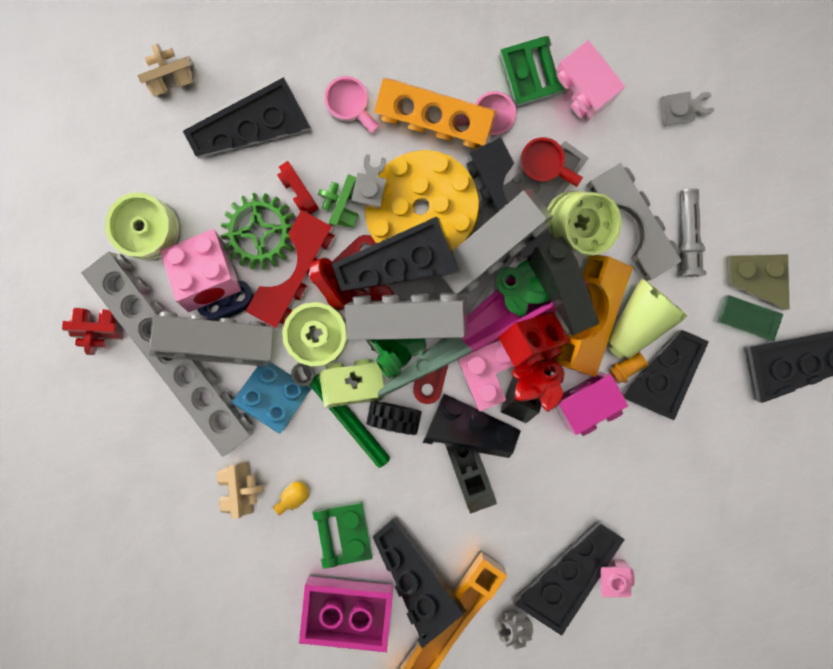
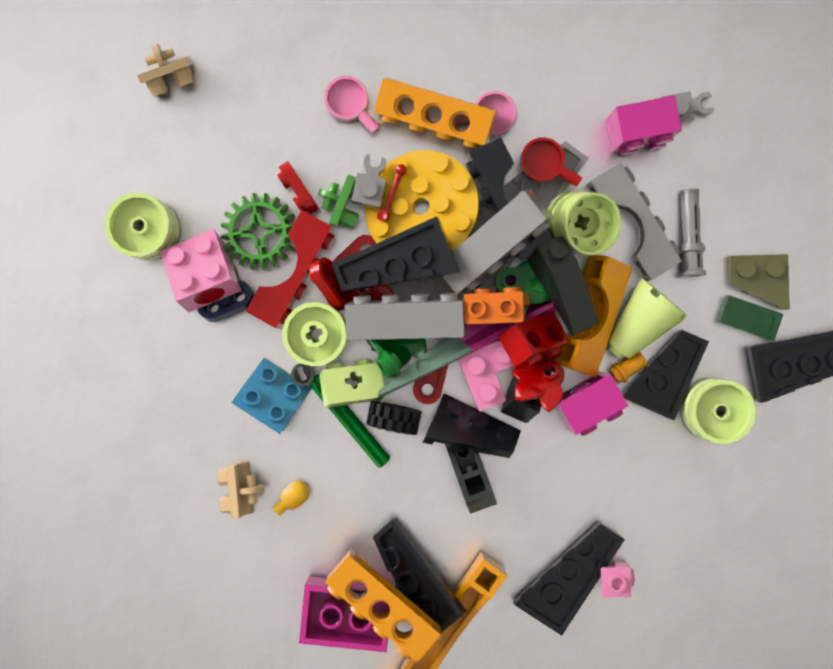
(91, 334): red hips -> none
(101, 277): light grey brick -> none
(210, 340): light grey brick -> none
(250, 121): black wing -> none
(352, 533): green plate -> none
(383, 215): none -> red hinge
(408, 644): none -> light orange brick
(495, 308): none -> orange bracket
(515, 629): light grey gear -> none
(523, 73): green plate -> none
(590, 80): bright pink brick -> none
(643, 125): none -> dark pink brick
(724, 426): none -> yellowish green wheel

